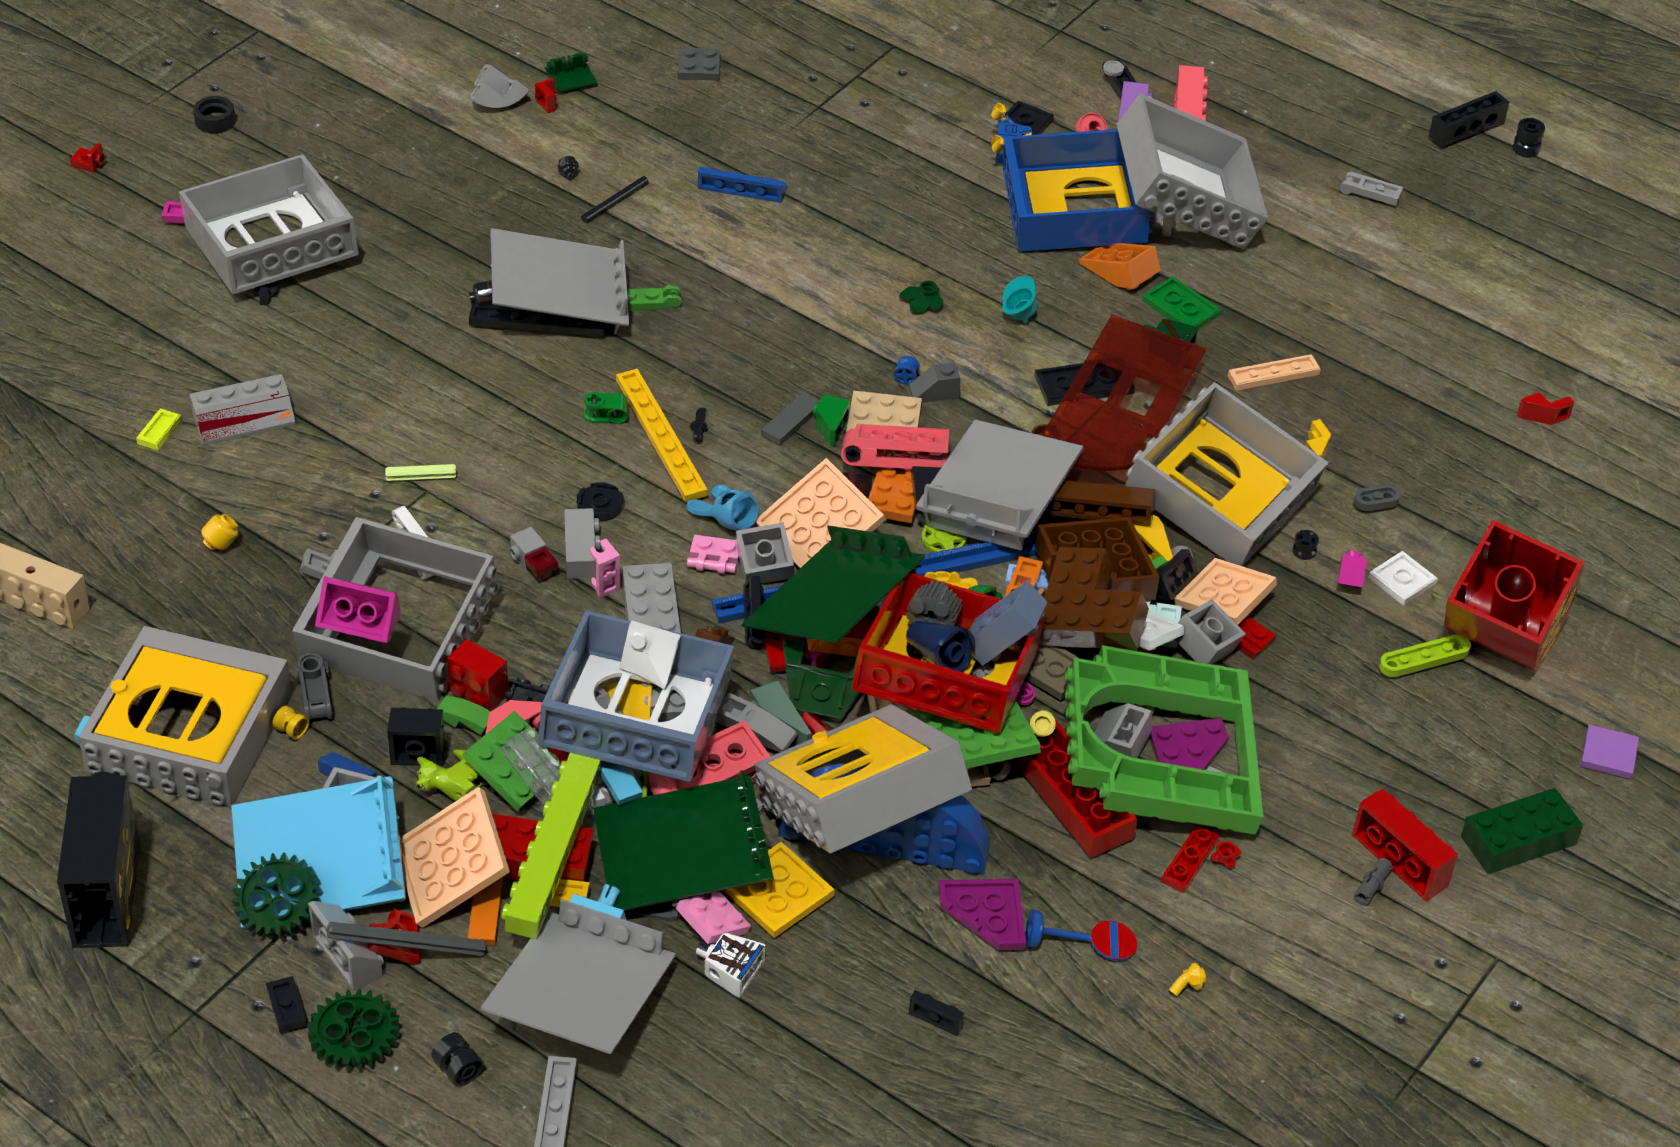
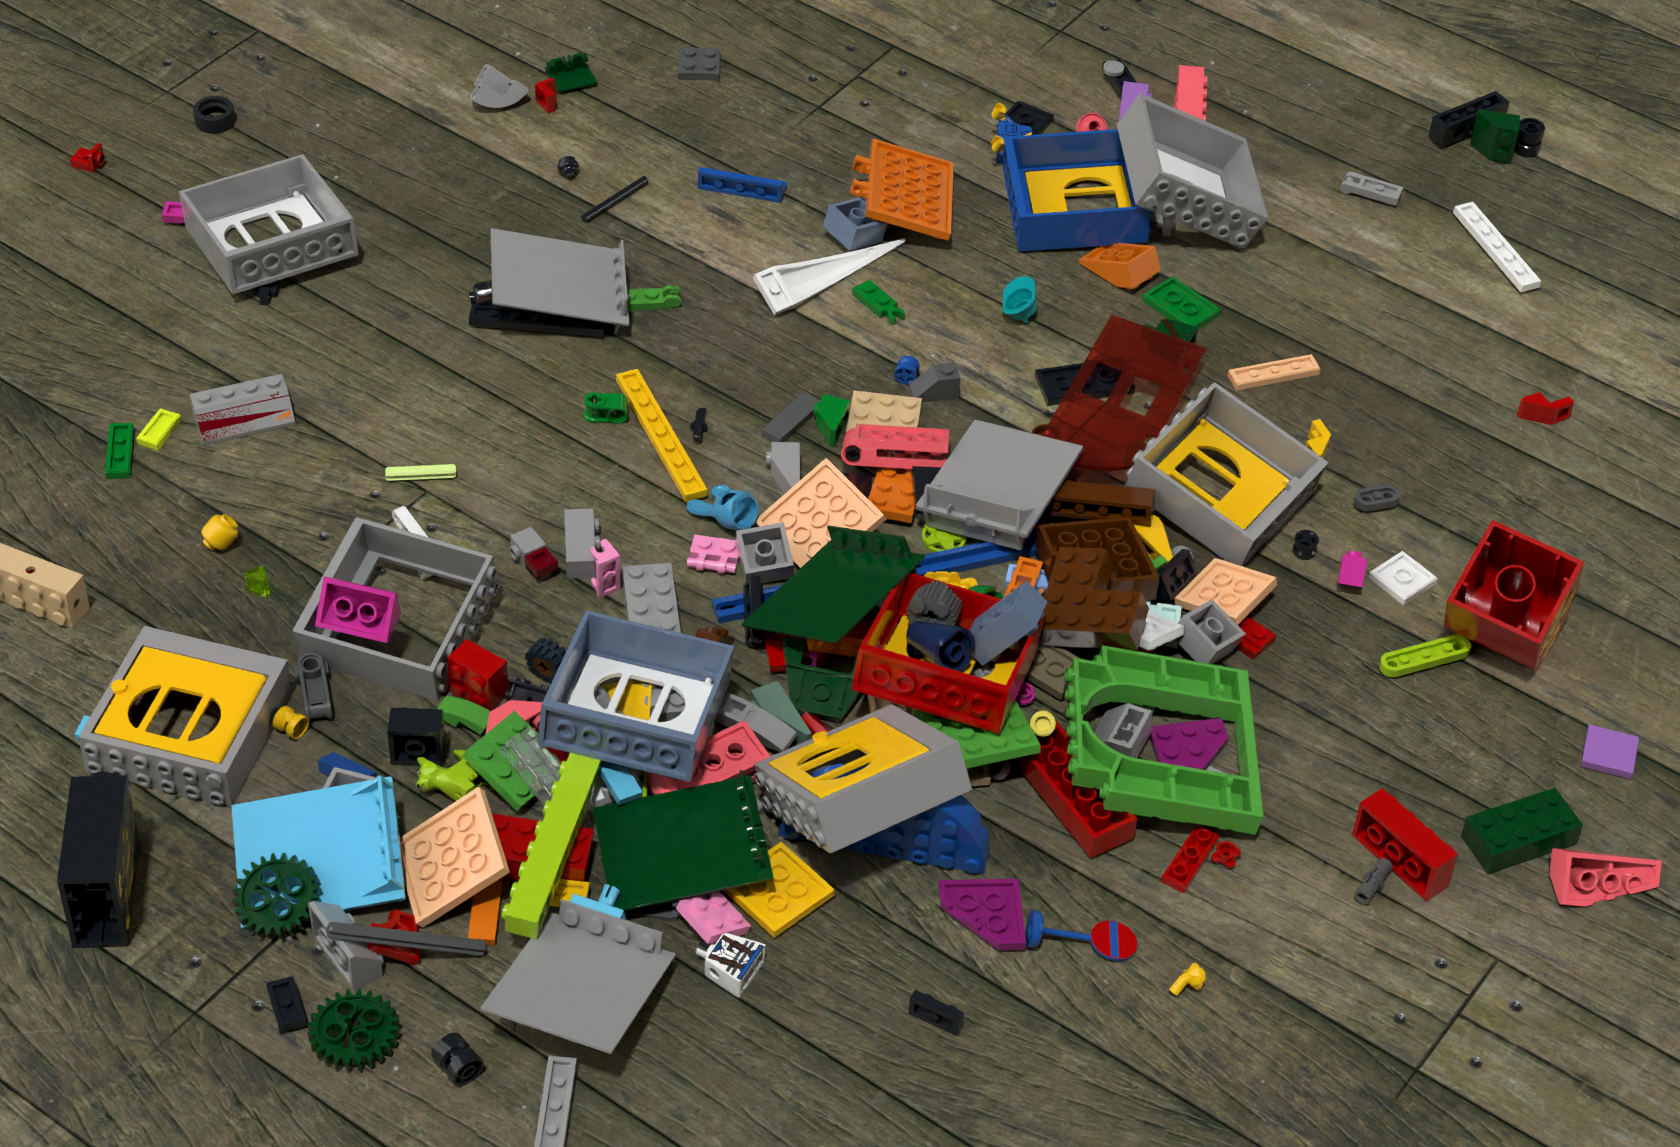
(119, 450): none -> green tile
(257, 581): none -> clear neon green slope
(315, 563): light grey bracket -> none
(545, 658): none -> black wheel
(603, 498): black tile -> none
(650, 652): white plate -> none
(784, 464): none -> light grey slope
(795, 283): none -> white plate
(850, 225): none -> sand blue brick
(878, 301): none -> green plate
(906, 188): none -> orange hinge
(922, 297): dark green plate -> none
(1495, 135): none -> dark green slope
(1497, 247): none -> white plate
(1591, 877): none -> coral wedge

